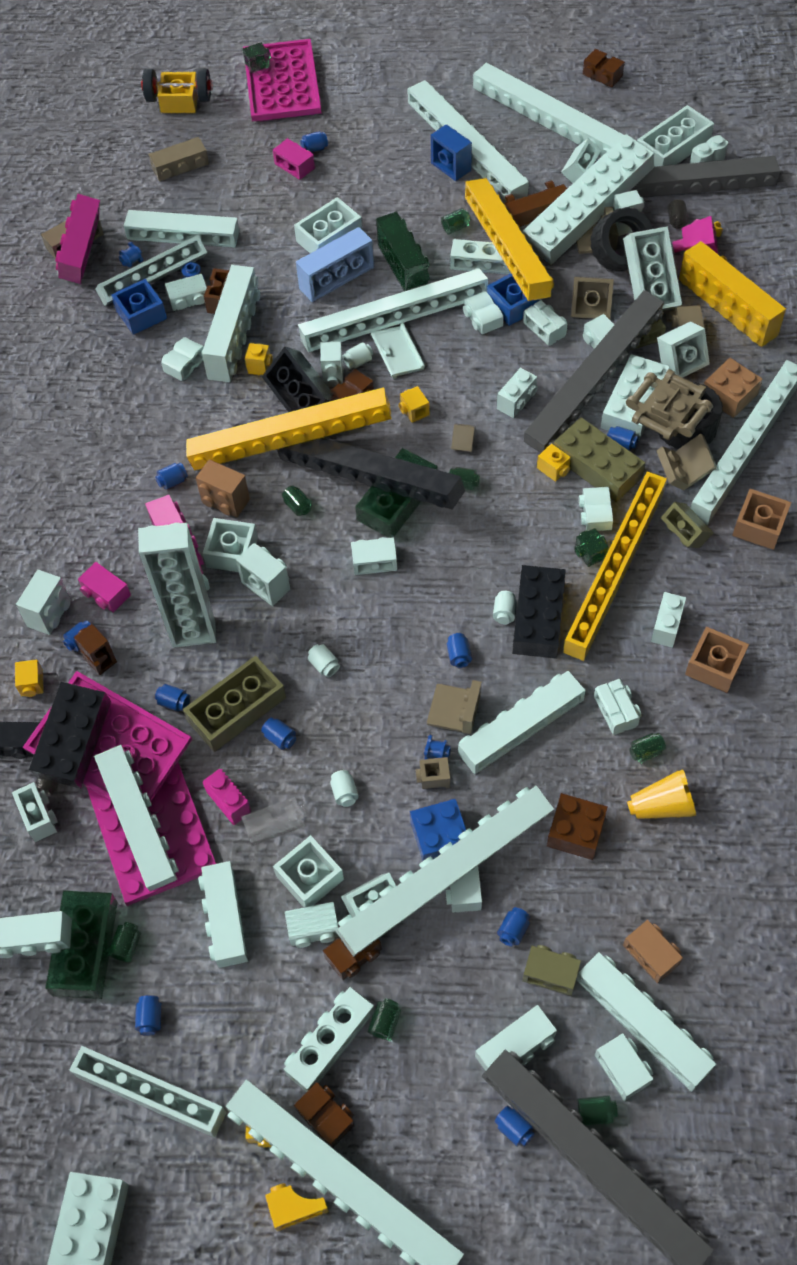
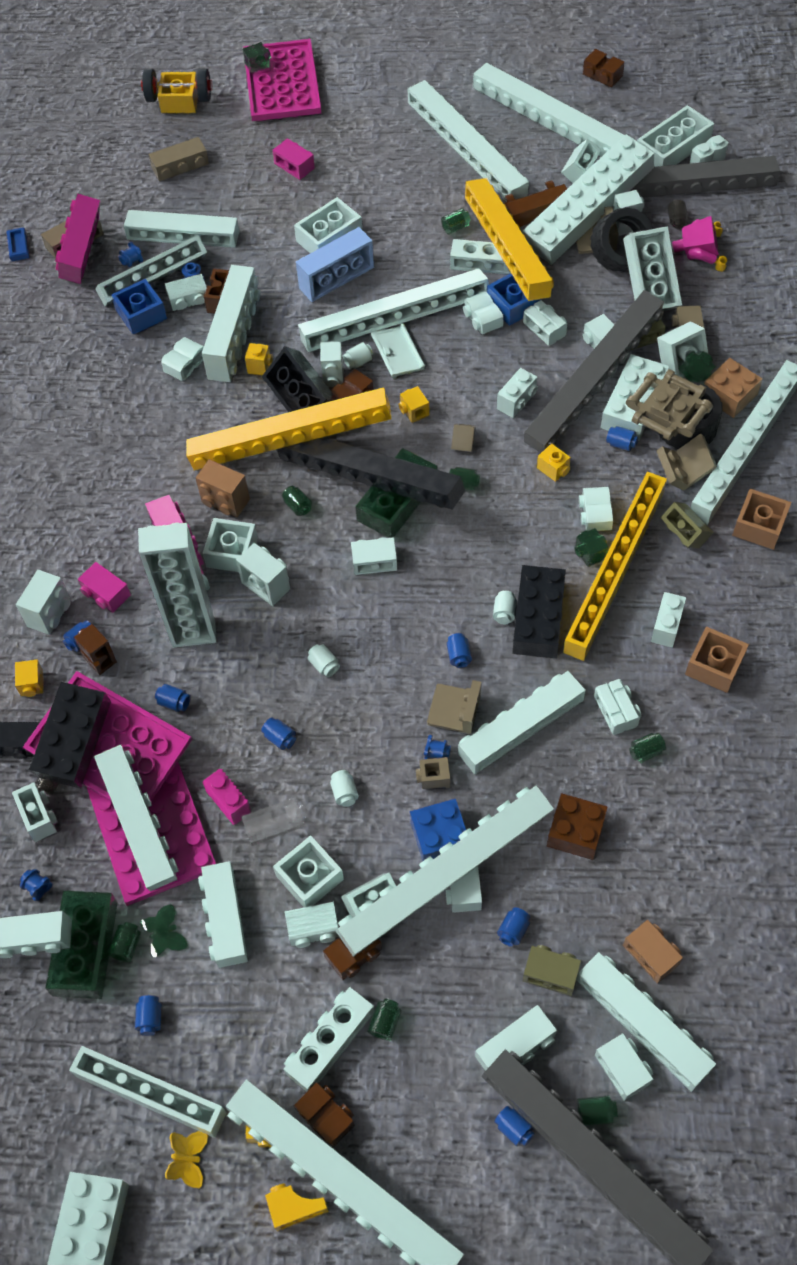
(17, 244): none -> blue tile
(35, 884): none -> blue brick
(161, 931): none -> clear green piece
(171, 475): blue brick -> none
(183, 1157): none -> yellow piece
(234, 703): olive brick -> none
(314, 141): blue brick -> none
(402, 251): clear green brick -> none
(451, 152): blue brick -> none
(592, 297): dark tan slope -> none
(600, 459): olive brick -> none
(664, 799): yellow cone -> none
(697, 366): none -> clear green brick
(731, 294): yellow brick -> none

